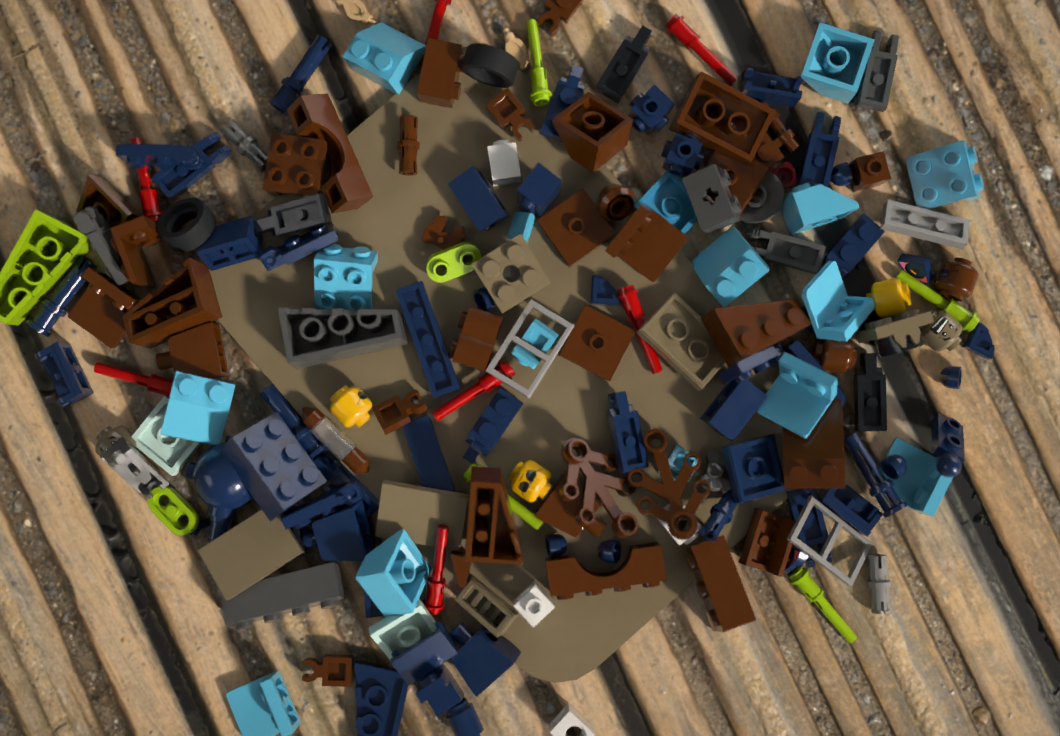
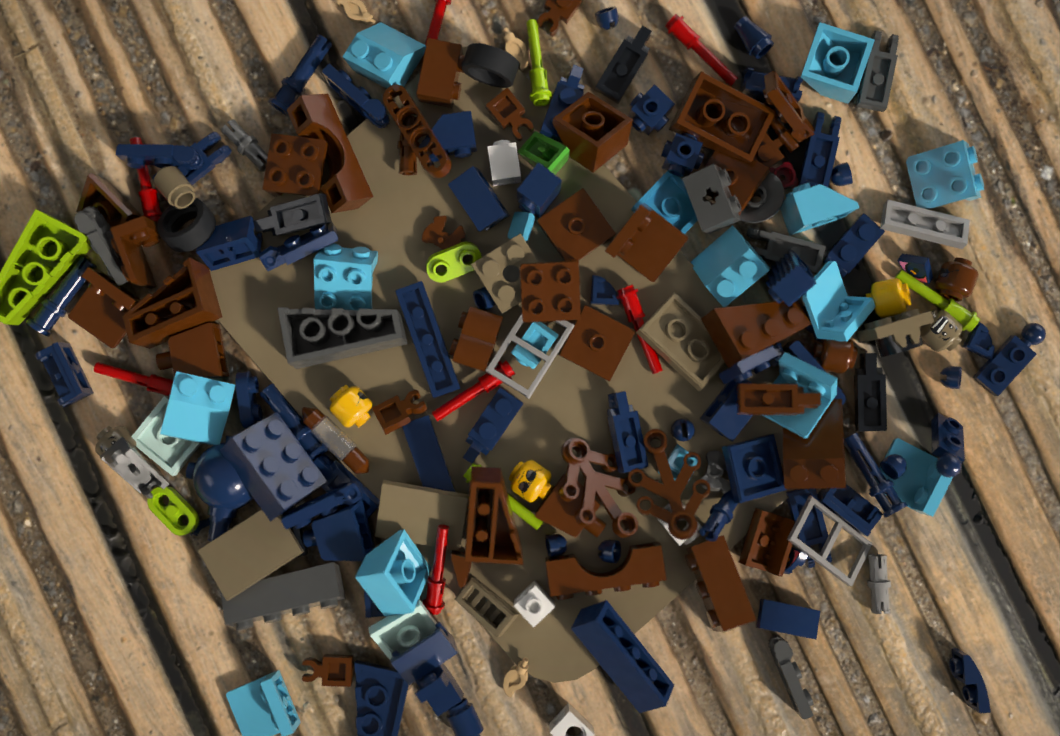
(174, 187): none -> dark tan brick
(246, 390): none -> dark blue plate
(356, 97): none -> dark blue hinge
(416, 131): none -> reddish brown beam
(455, 135): none -> dark blue slope
(482, 656): dark blue torso -> none
(516, 677): none -> tan piece
(545, 151): none -> bright green slope
(550, 291): none -> reddish brown bracket
(607, 17): none -> dark blue hinge
(616, 202): reddish brown cone -> none
(623, 656): none -> dark blue brick
(676, 429): none -> dark blue hinge
(754, 38): none -> dark blue cone
(774, 399): none -> reddish brown hinge
(787, 106): none -> reddish brown hinge
(788, 619): none -> dark blue slope
(789, 279): none -> dark blue brick
(790, 674): none -> dark grey hinge
(813, 593): lime pin -> none
(869, 171): reddish brown brick -> none
(966, 671): none -> dark blue slope
(1010, 359): none -> dark blue plate

